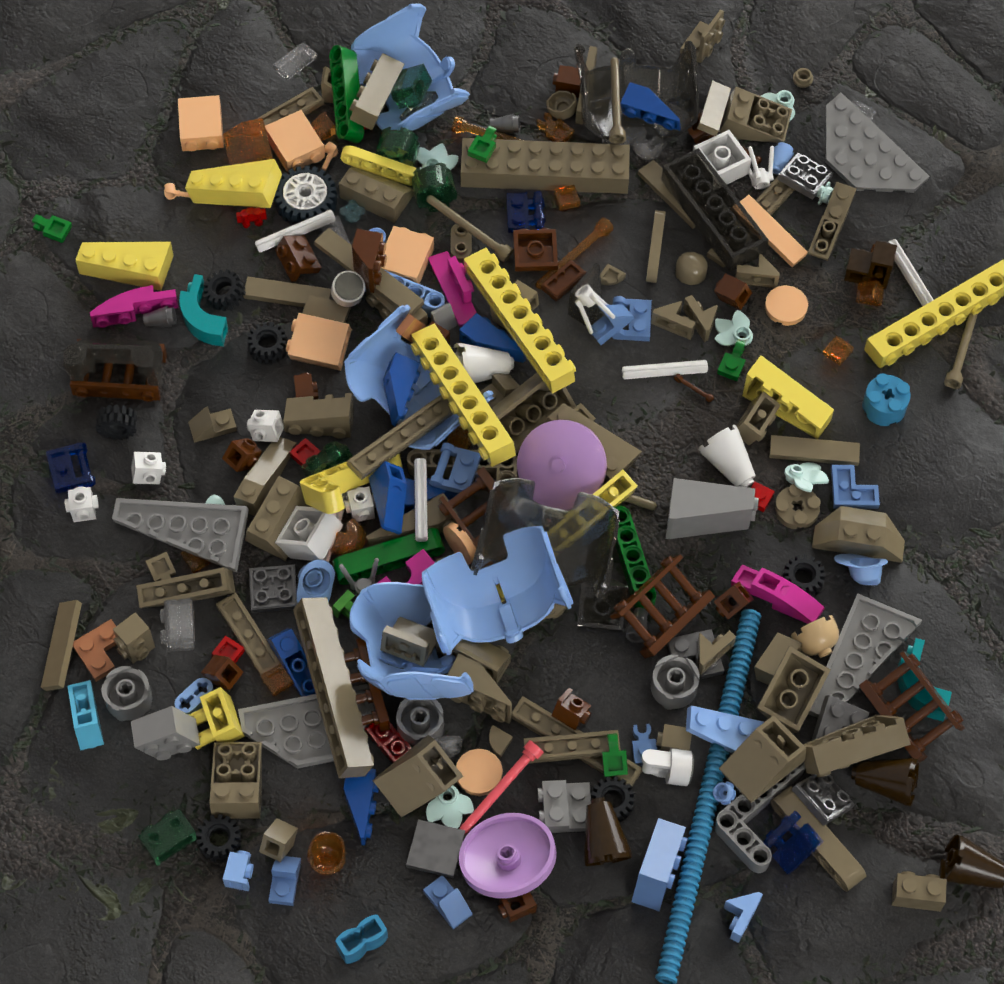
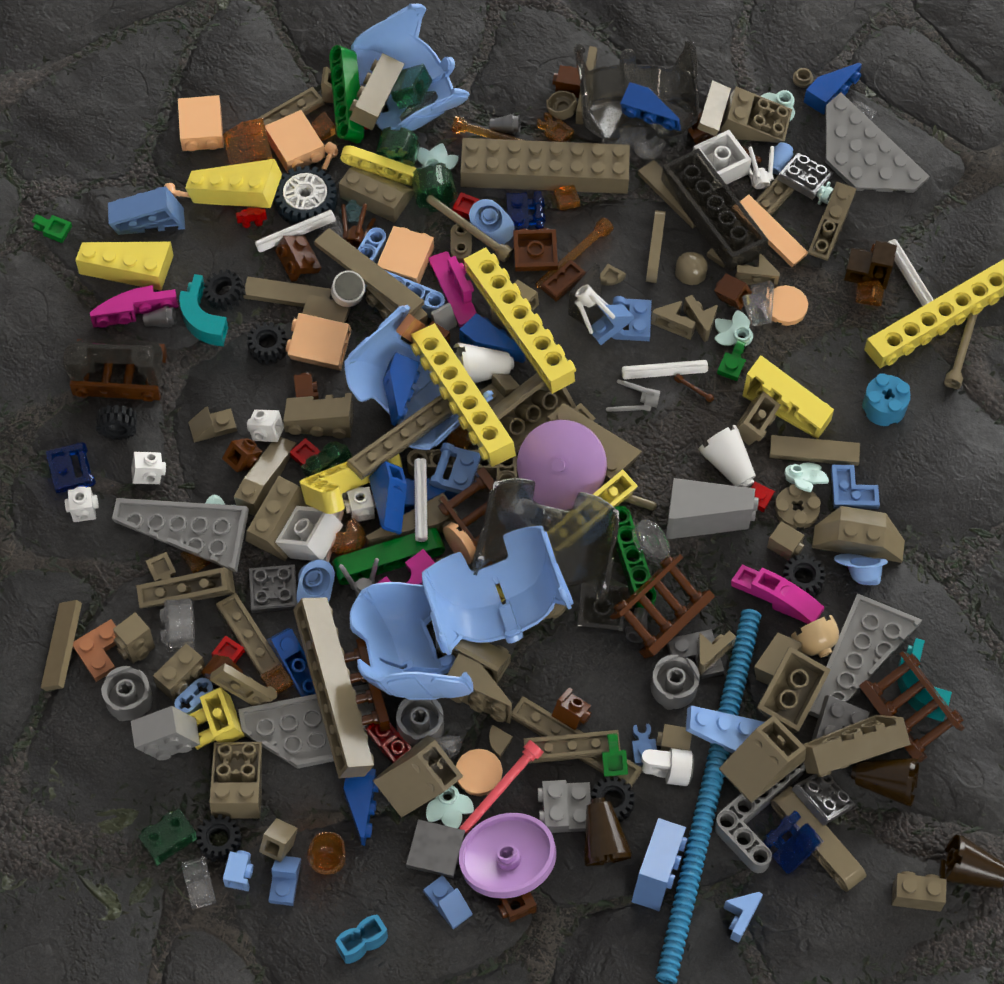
(85, 715): medium azure slope -> none
(146, 211): none -> medium blue wedge
(179, 671): none -> dark tan brick
(198, 882): none -> clear slope
(242, 686): none -> dark tan plate
(295, 61): clear plate -> none
(343, 605): bright green tile -> none
(355, 234): none -> reddish brown plant
(369, 257): reddish brown slope -> none
(409, 641): dark tan bracket -> none
(463, 204): none -> red plate
(483, 146): green plate -> none
(492, 220): none -> light blue piece
(617, 134): dark tan piece -> none
(648, 396): none -> light grey plant
(651, 540): none -> clear tile
(705, 36): dark tan bracket -> none
(720, 791): light blue plate -> none
(741, 596): reddish brown brick -> none
(759, 303): none -> clear slope
(786, 541): none -> dark tan brick
(830, 85): none -> blue slope
(838, 350): clear orange plate -> none

